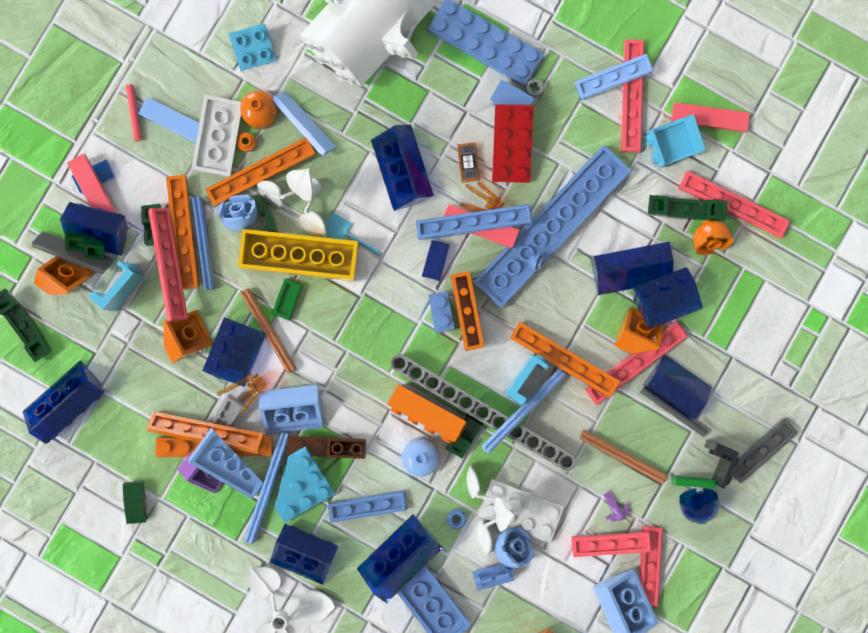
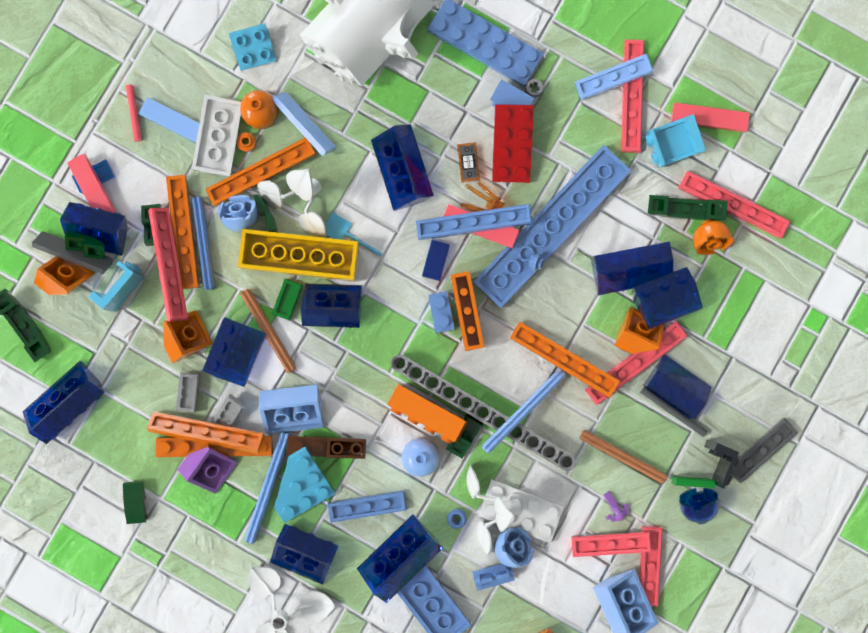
(188, 392): none -> light grey plate
(225, 465): light blue wing -> none
(256, 384): clear orange plant -> none
(331, 305): none -> clear blue slope
(519, 379): medium azure panel -> none

